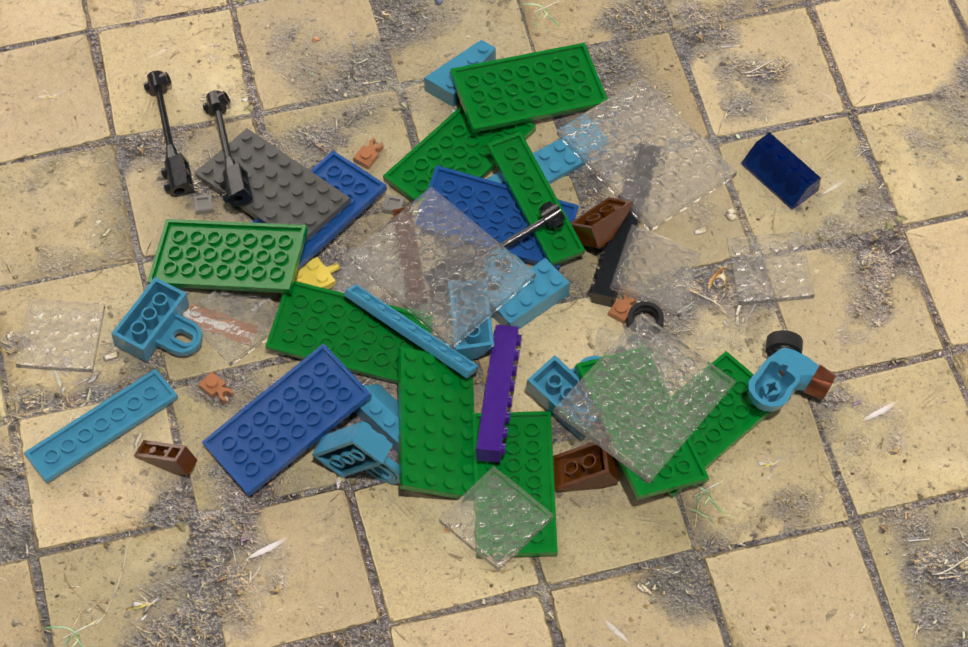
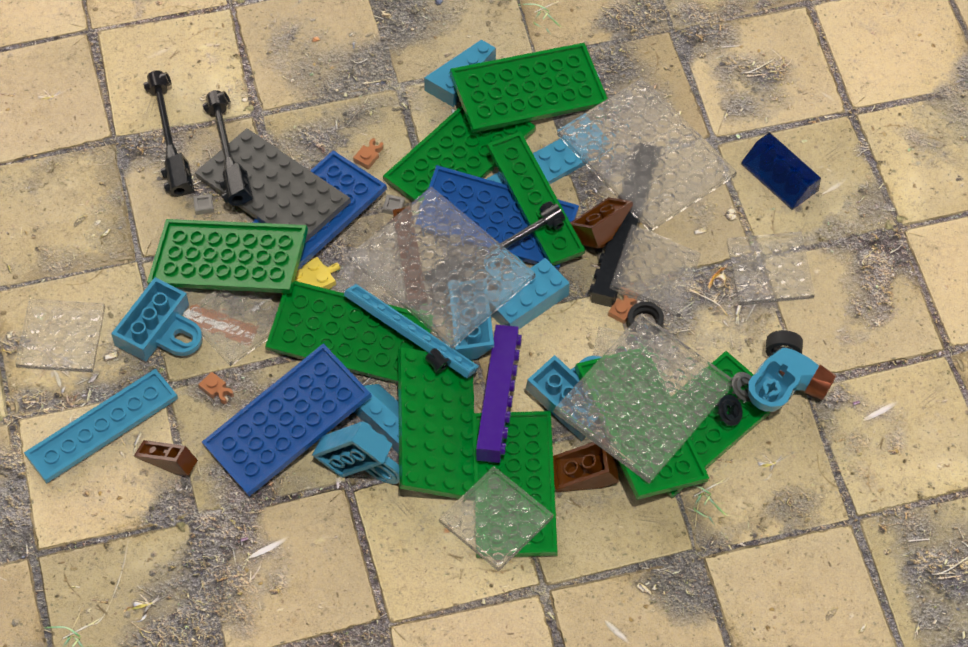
(440, 363): none -> black bush
(735, 411): none -> black gear
(738, 380): none -> dark grey gear

